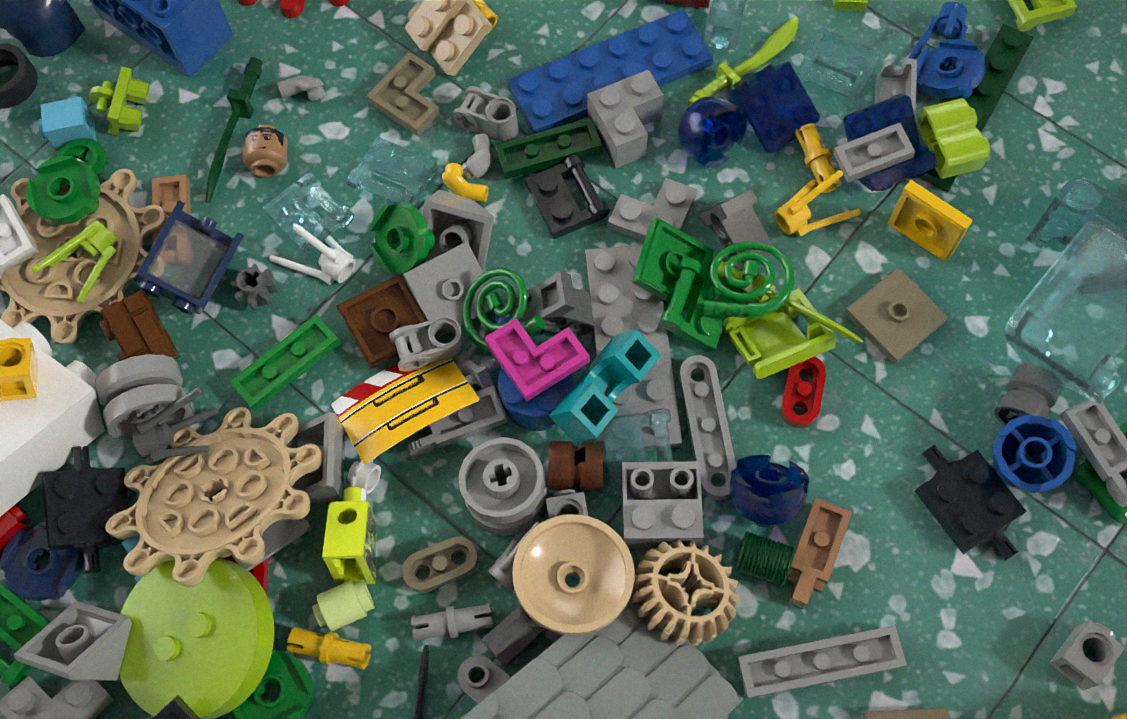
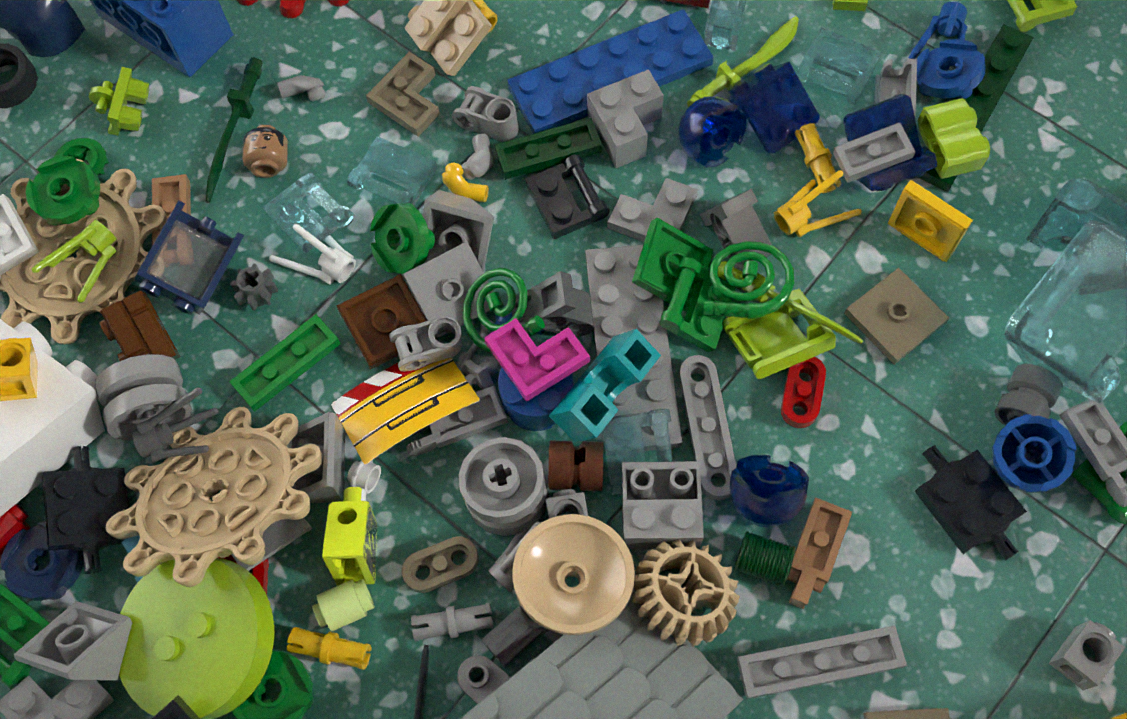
(66, 121): medium azure brick -> none

